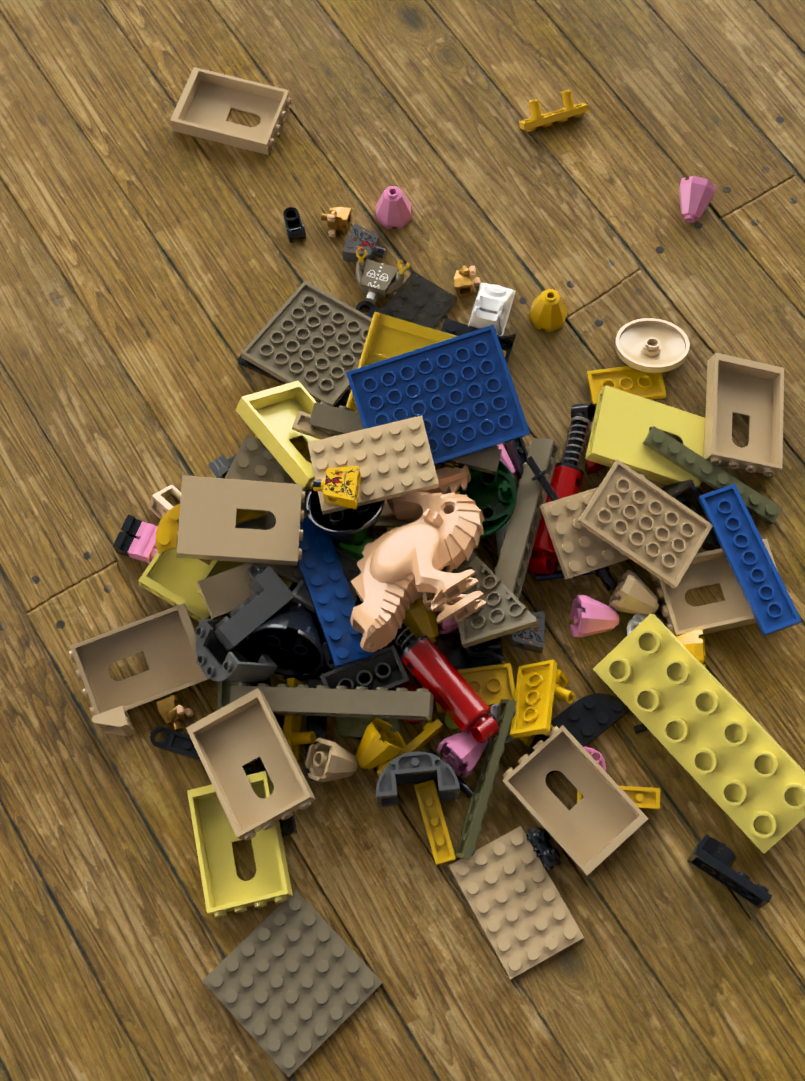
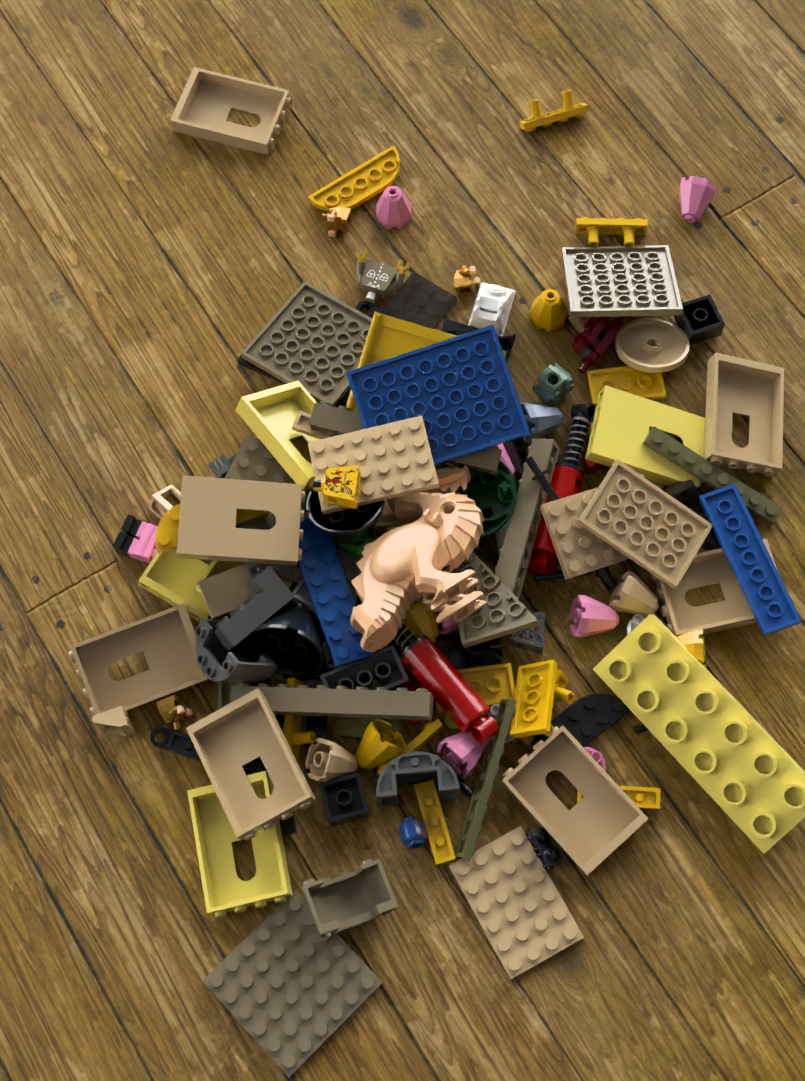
(294, 227): black piece -> none
(344, 799): none -> black brick
(349, 899): none -> dark tan cylinder
(360, 183): none -> yellow plate
(363, 240): dark grey torso -> none
(413, 832): none -> blue head
(540, 419): none -> sand blue cone
(553, 384): none -> sand green brick
(603, 226): none -> yellow plate
(605, 329): none -> dark red piece
(621, 281): none -> dark tan plate
(700, 319): none -> black brick
(719, 867): black plate -> none

